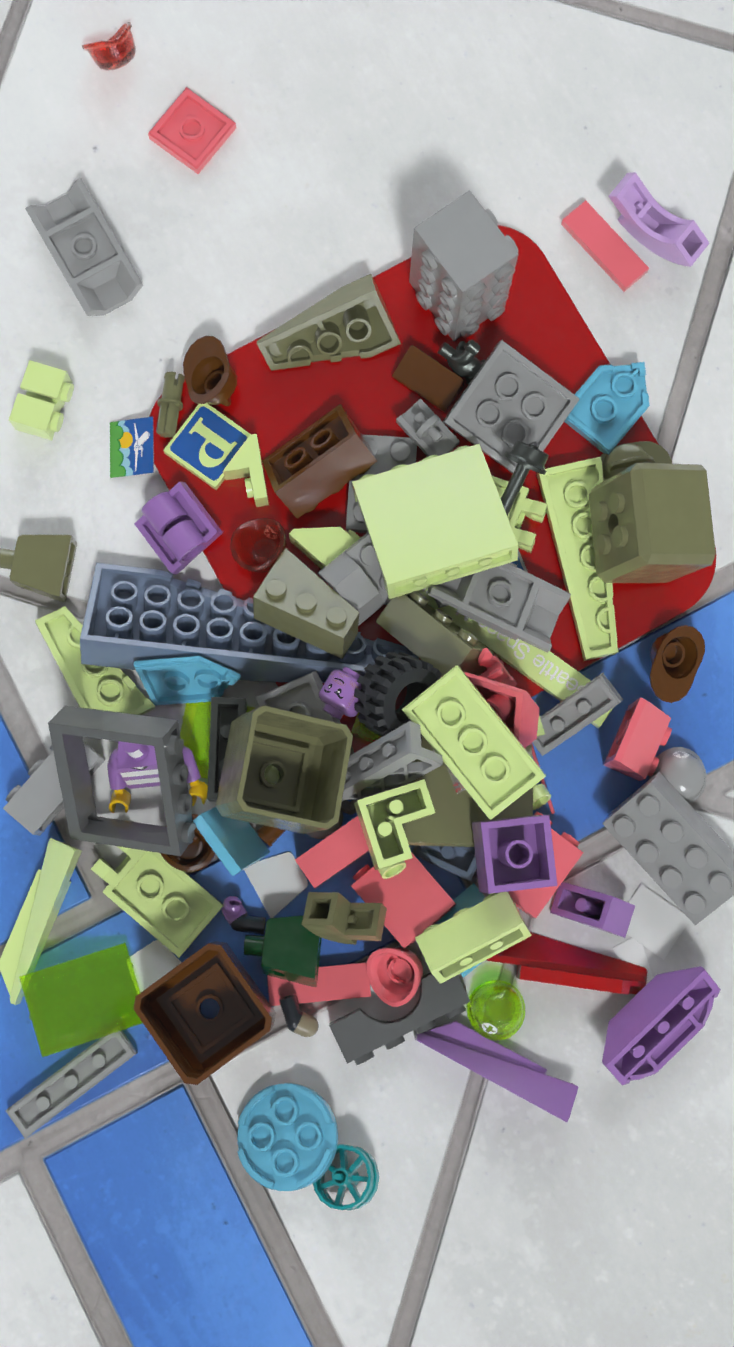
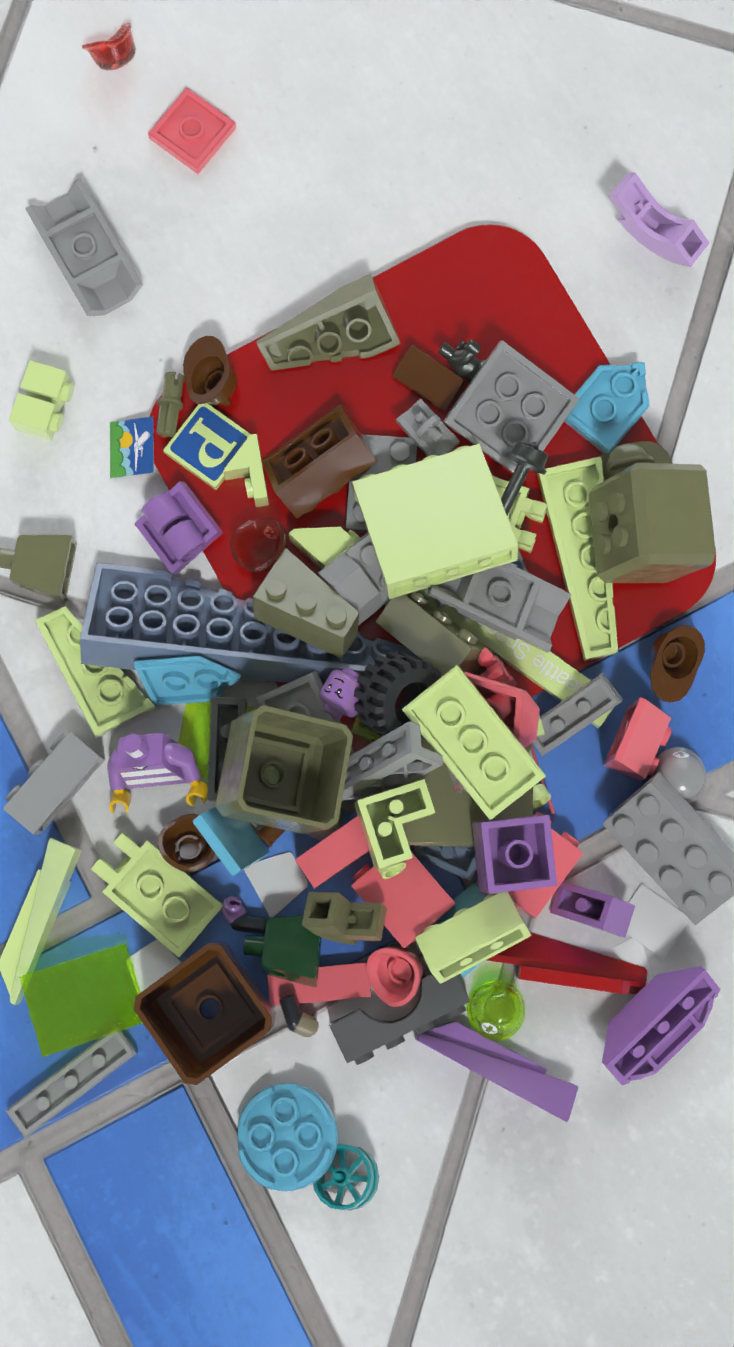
(67, 735): dark grey window -> none
(462, 266): light grey brick -> none
(604, 246): coral tile -> none

